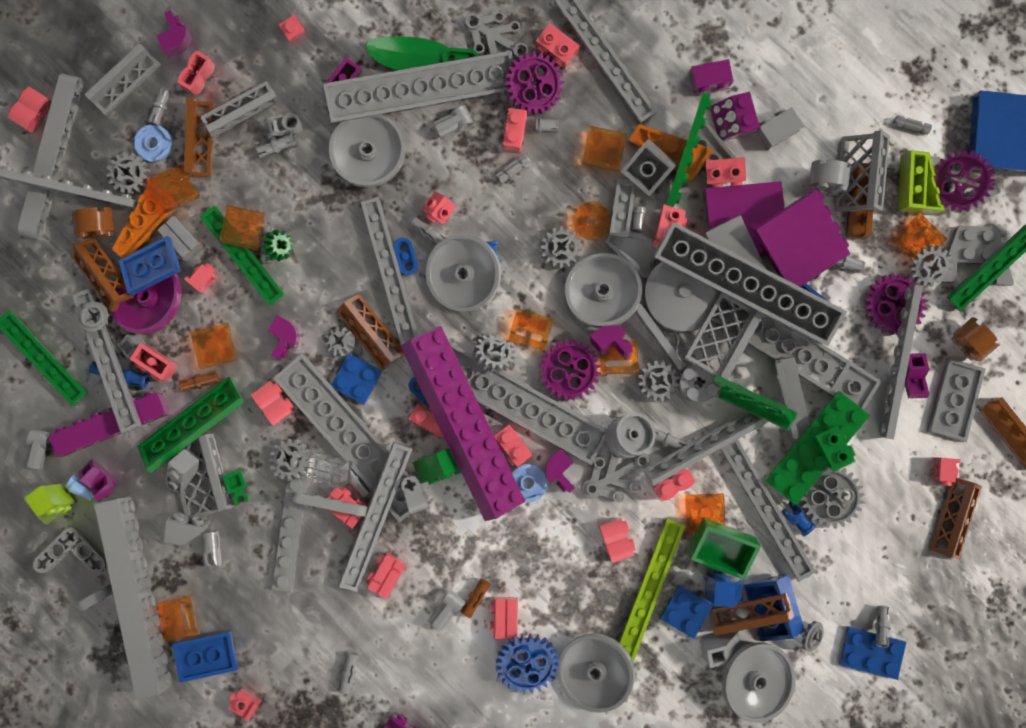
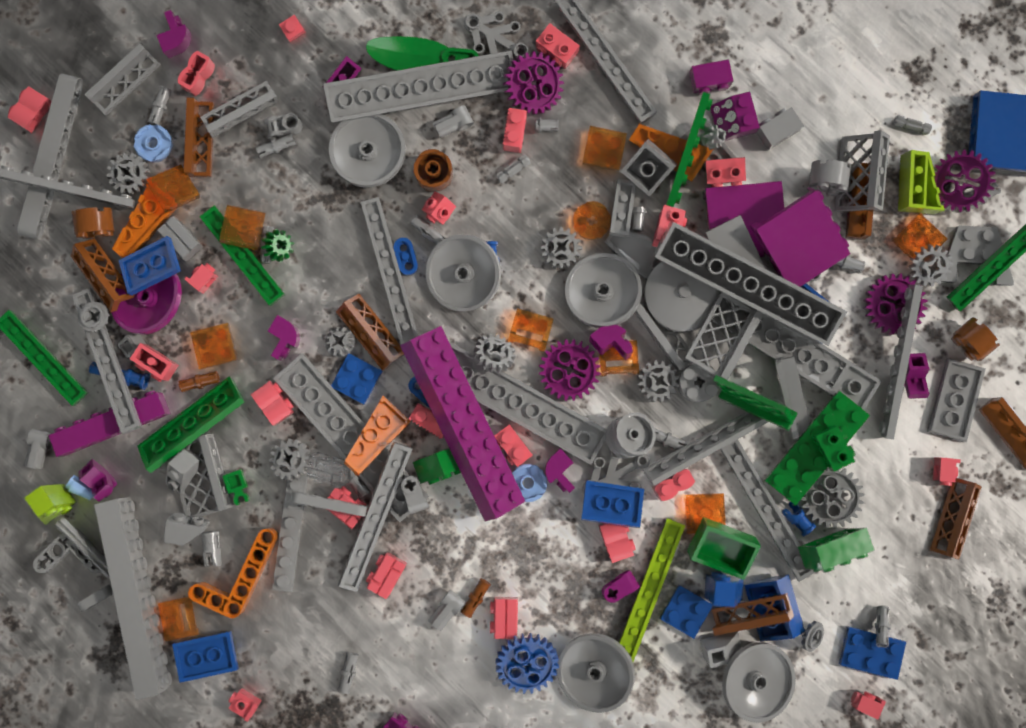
(83, 545): none -> light grey axle
(242, 579): none -> orange beam
(377, 434): none -> orange wing
(433, 159): none -> dark orange brick
(612, 504): none -> blue plate
(623, 584): none -> magenta piece
(713, 137): none -> light grey gear
(836, 549): none -> green brick
(868, 704): none -> coral brick

